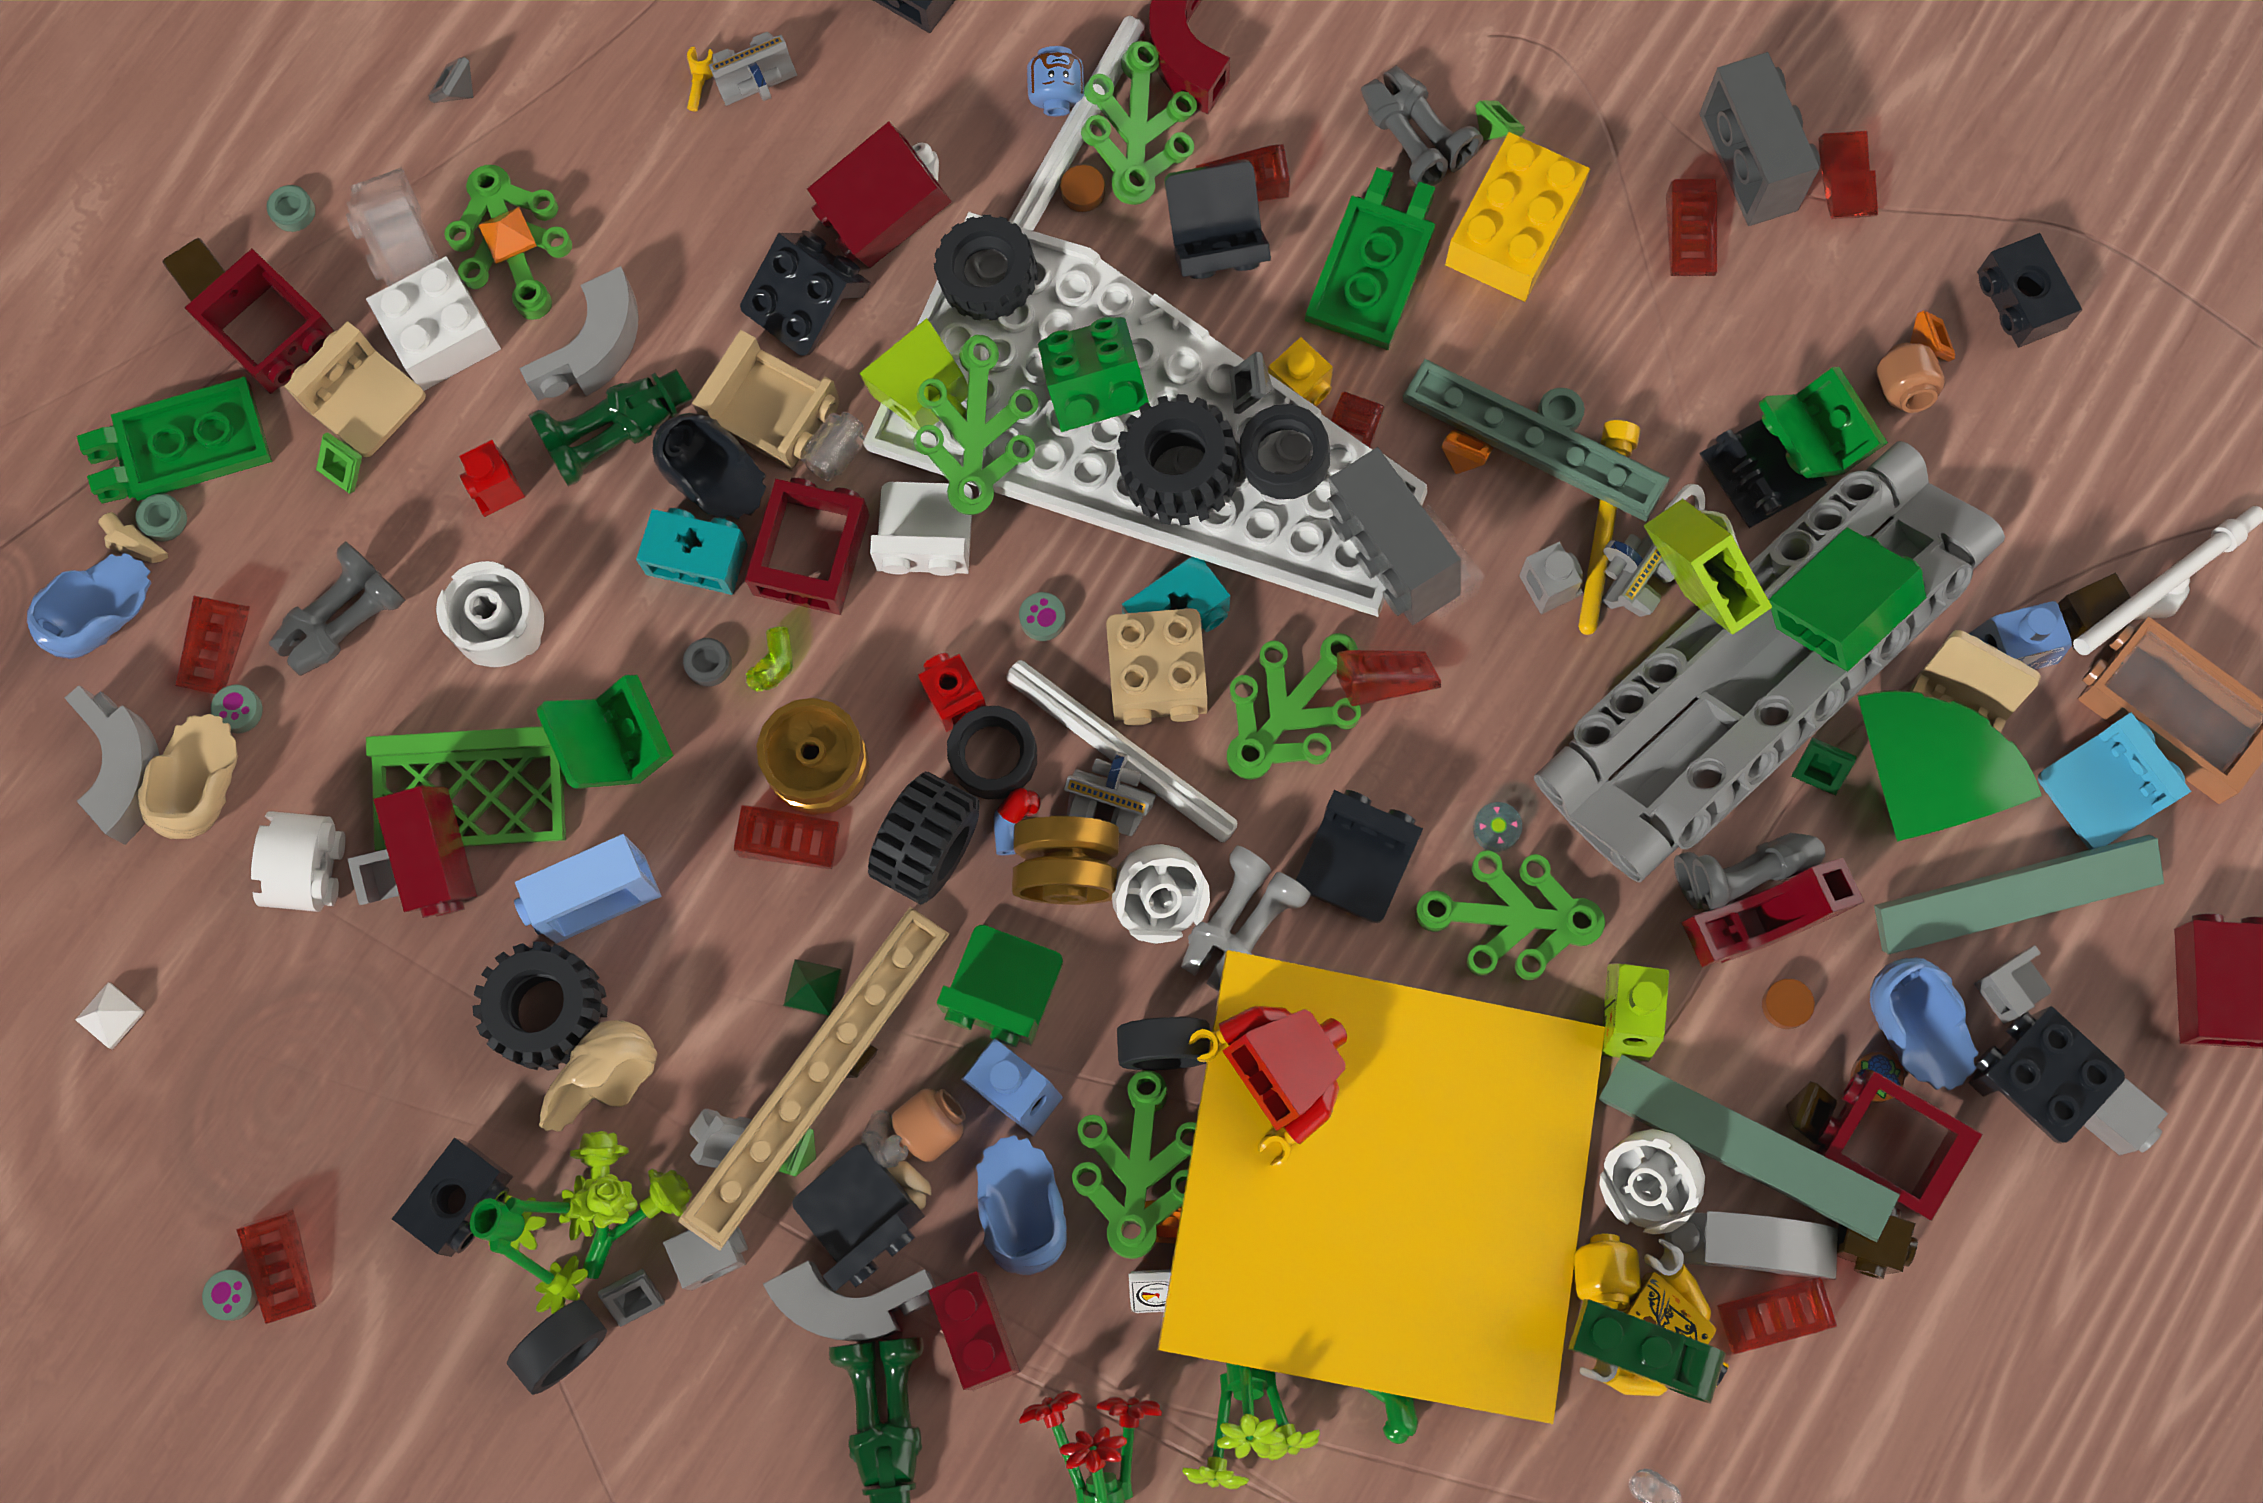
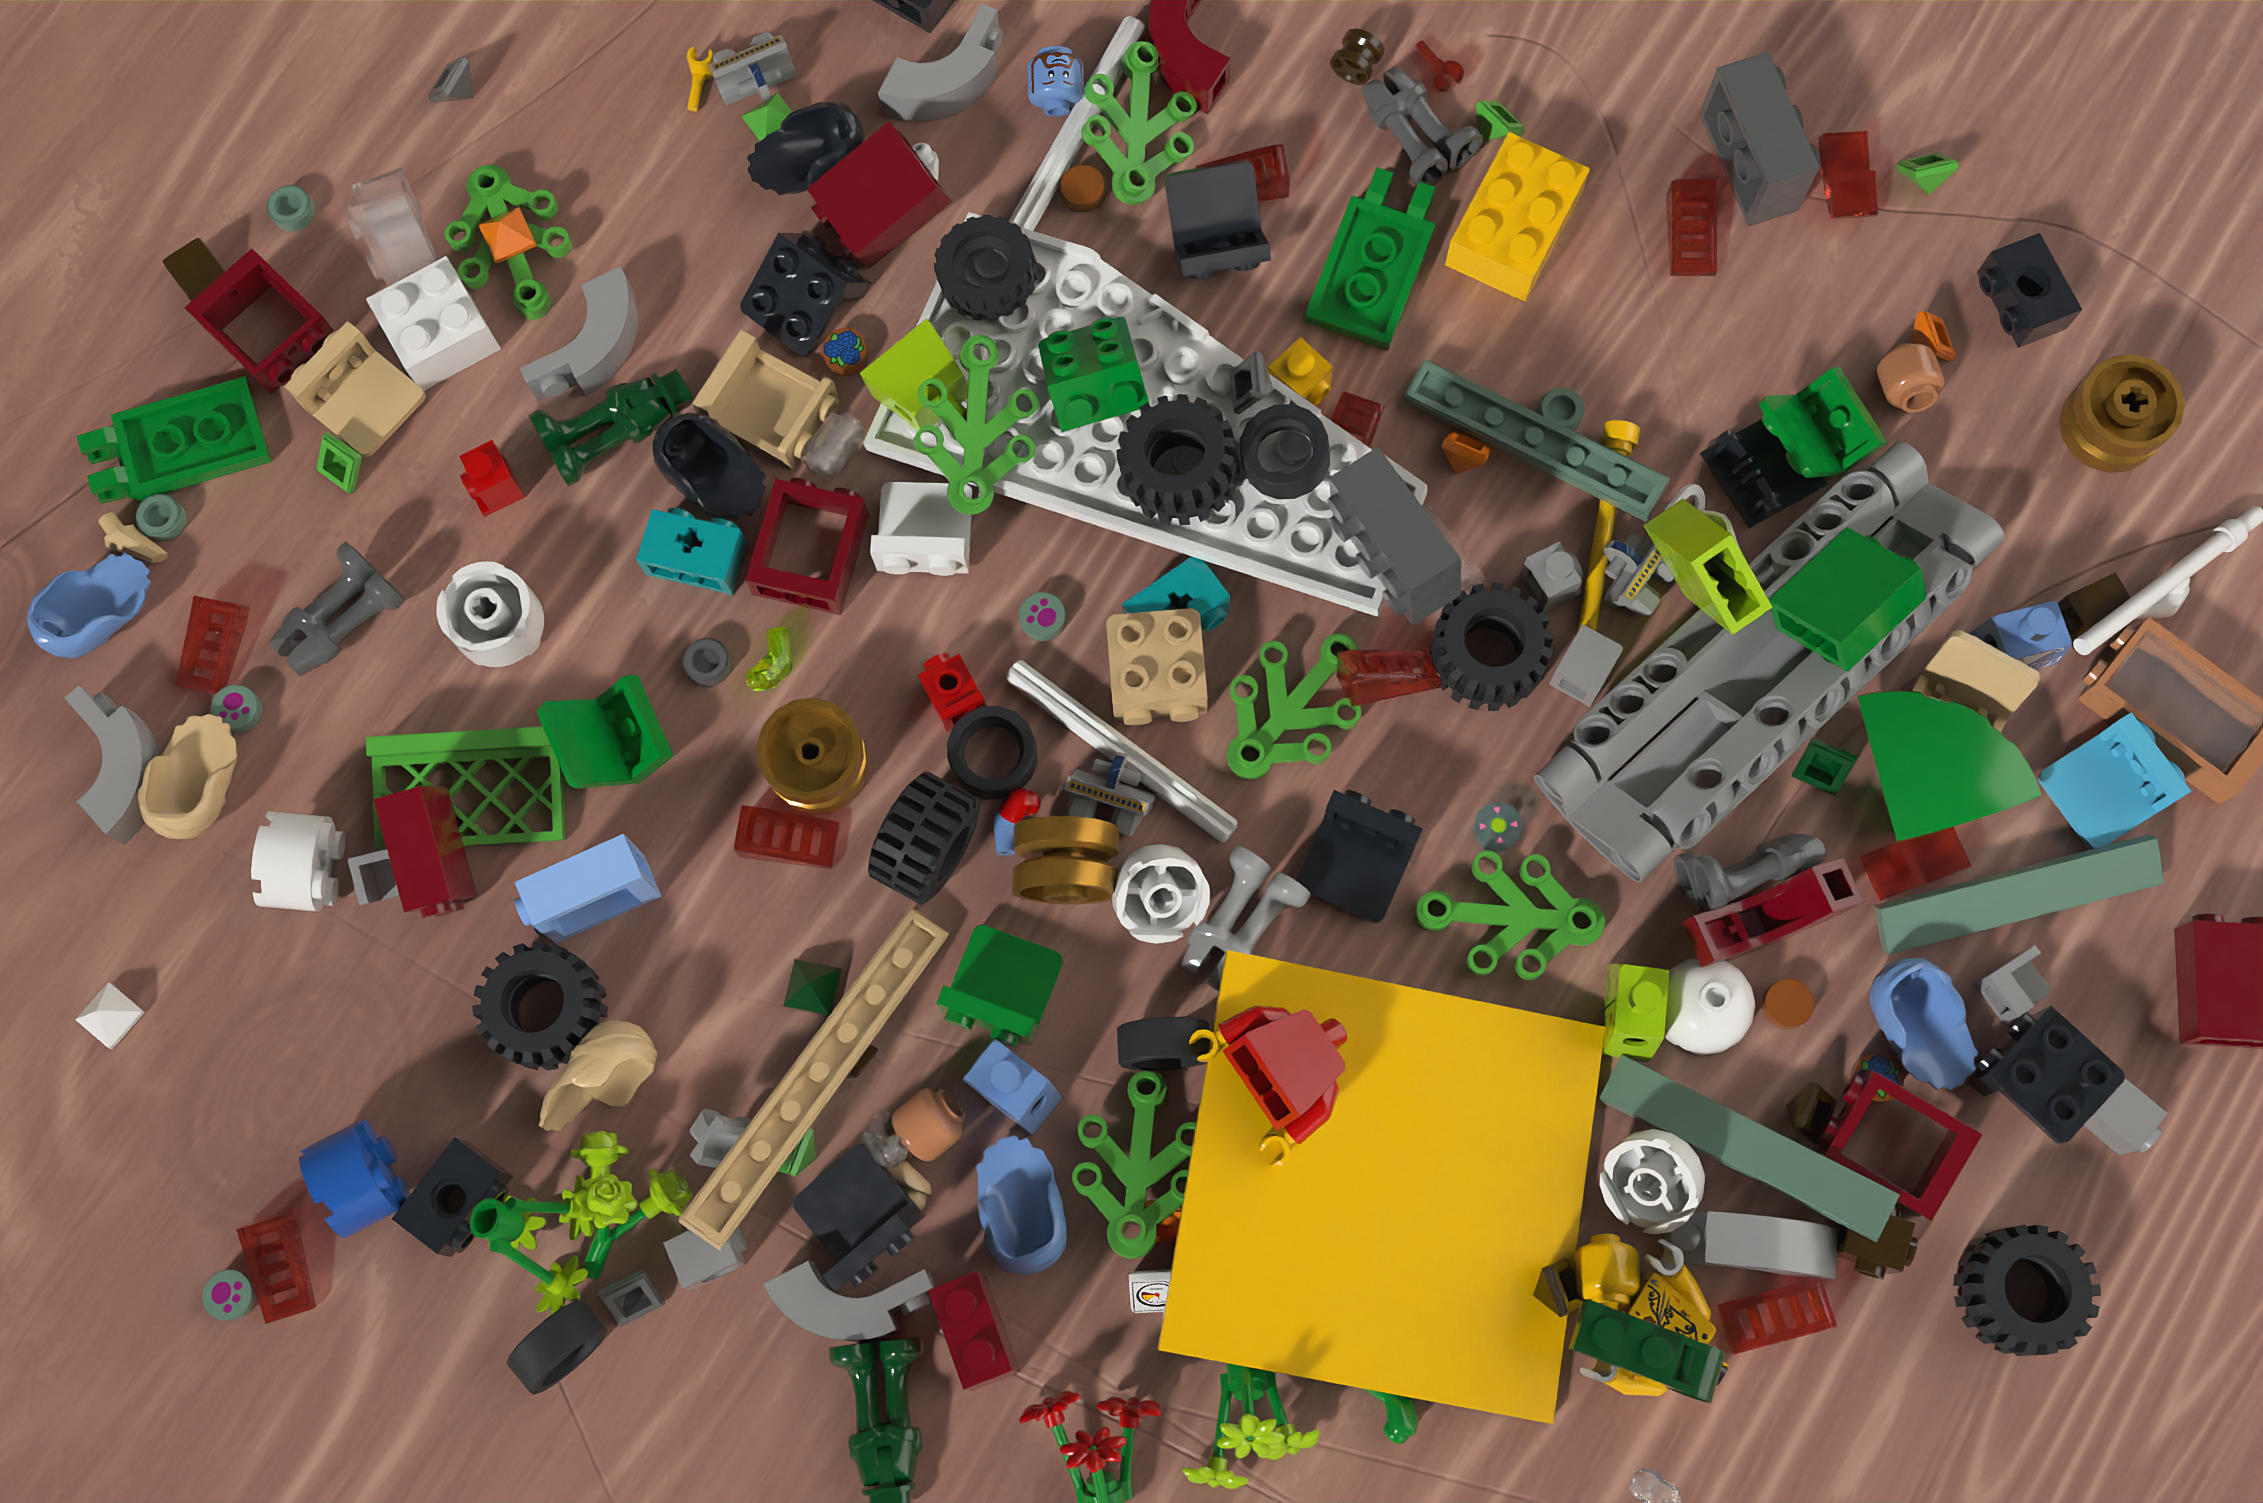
(353, 1178): none -> blue brick
(766, 116): none -> bright green slope
(805, 147): none -> black hair
(845, 351): none -> tile
(949, 84): none -> light grey arch
(1357, 56): none -> dark brown wheel
(1439, 67): none -> clear red hand
(1503, 613): none -> black tyre
(1558, 1288): none -> dark brown slope
(1586, 665): none -> light grey panel
(1707, 1006): none -> white cylinder
(1915, 863): none -> clear red slope
(1928, 170): none -> bright green slope
(2066, 1284): none -> black tyre
(2121, 413): none -> pearl gold wheel

